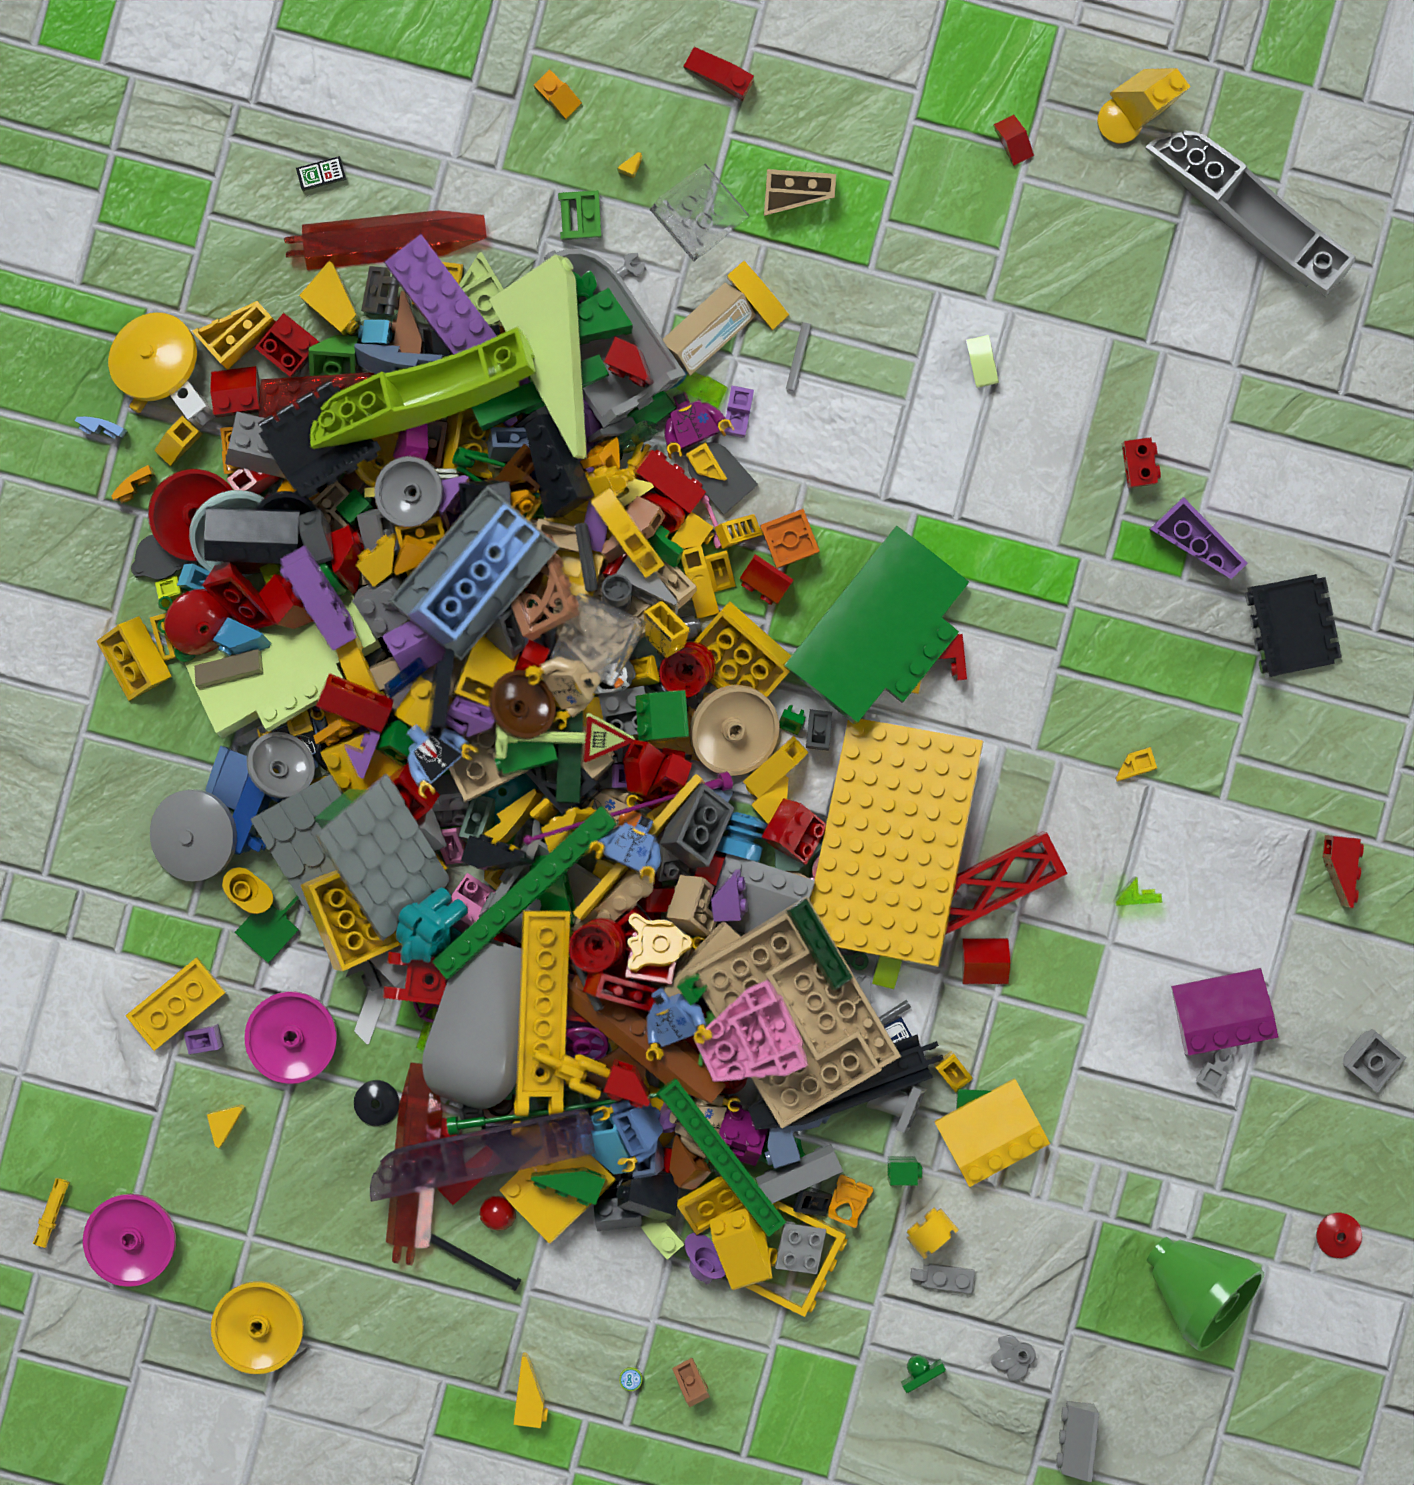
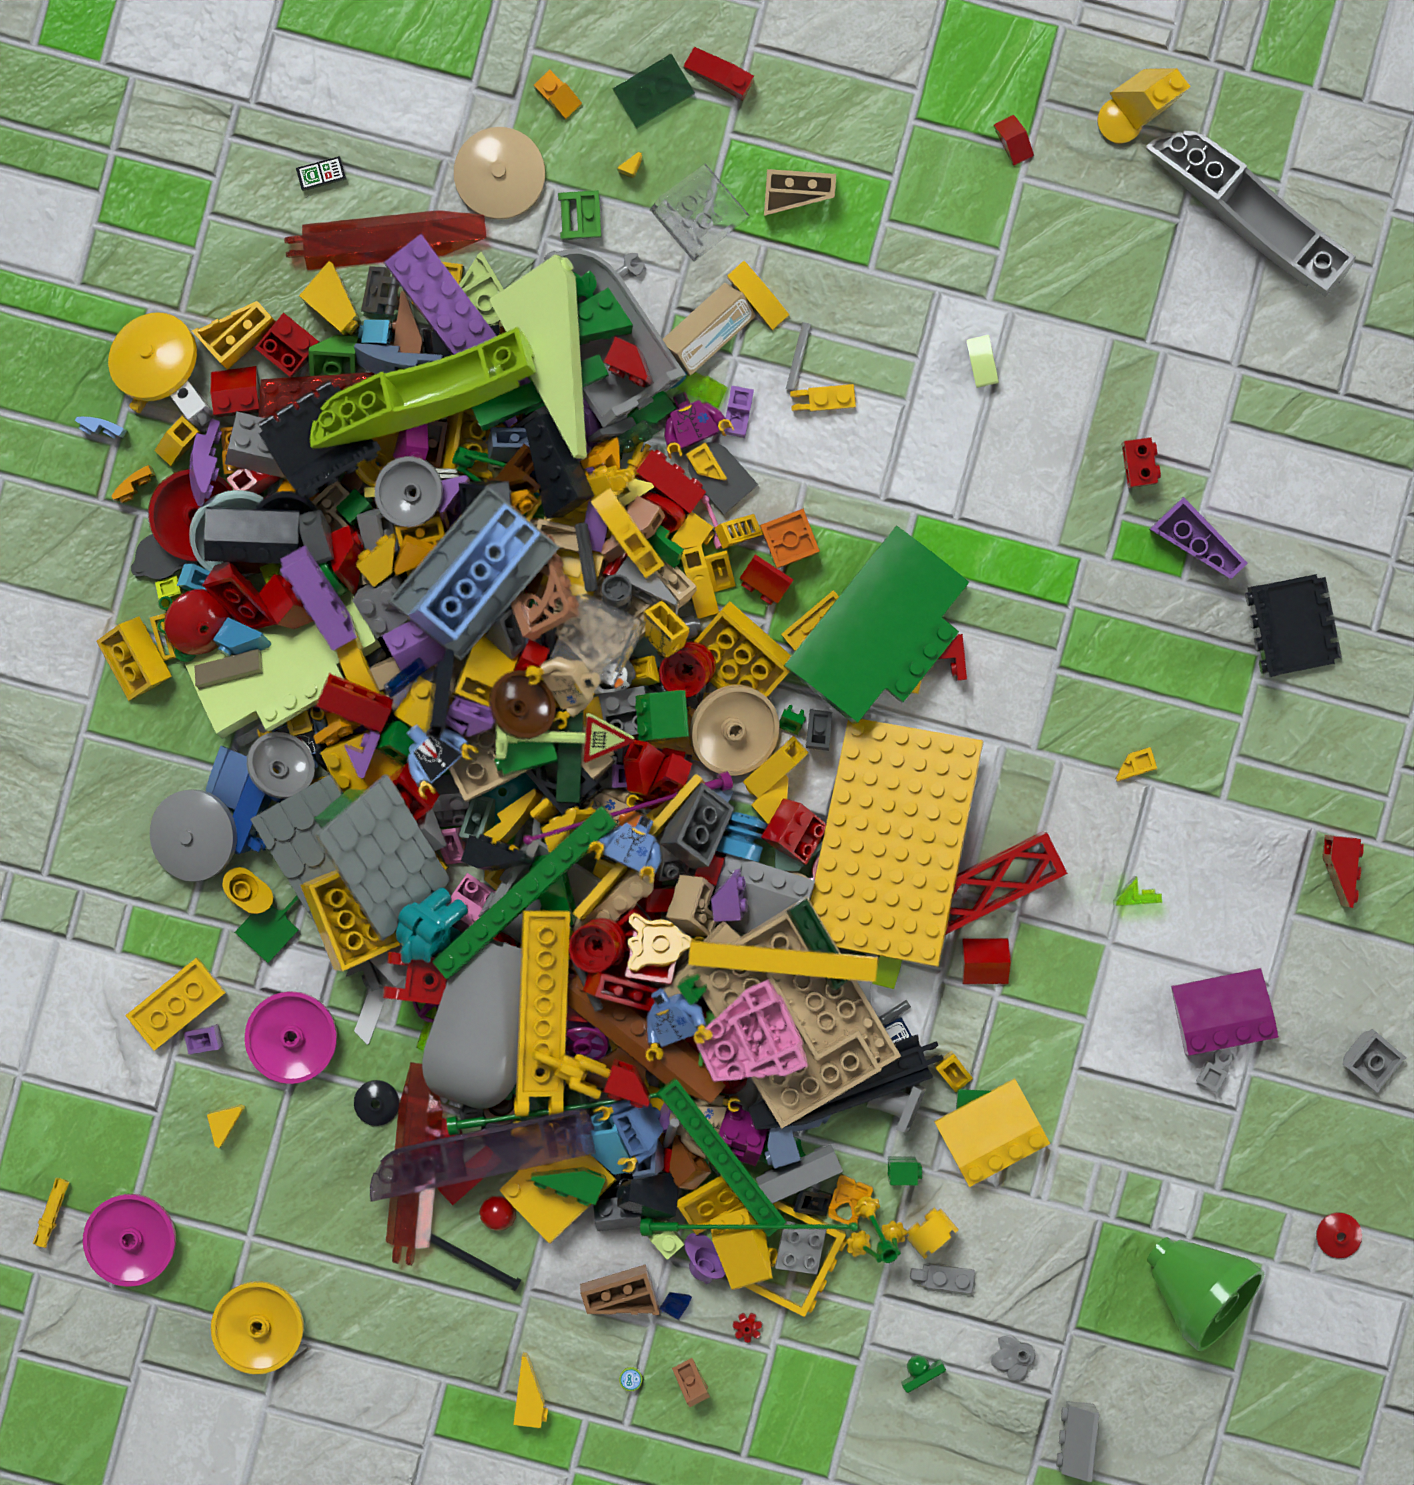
(203, 463): none -> medium lavender slope
(499, 173): none -> tan dish
(621, 1293): none -> medium nougat wedge
(647, 1226): none -> green piece
(653, 91): none -> clear green tile
(670, 1134): none -> light grey bar
(675, 1304): none -> clear blue slope
(747, 1322): none -> red plant
(783, 961): none -> yellow tile
(802, 627): none -> yellow plate
(826, 398): none -> yellow hinge
(889, 1237): none -> yellow plant

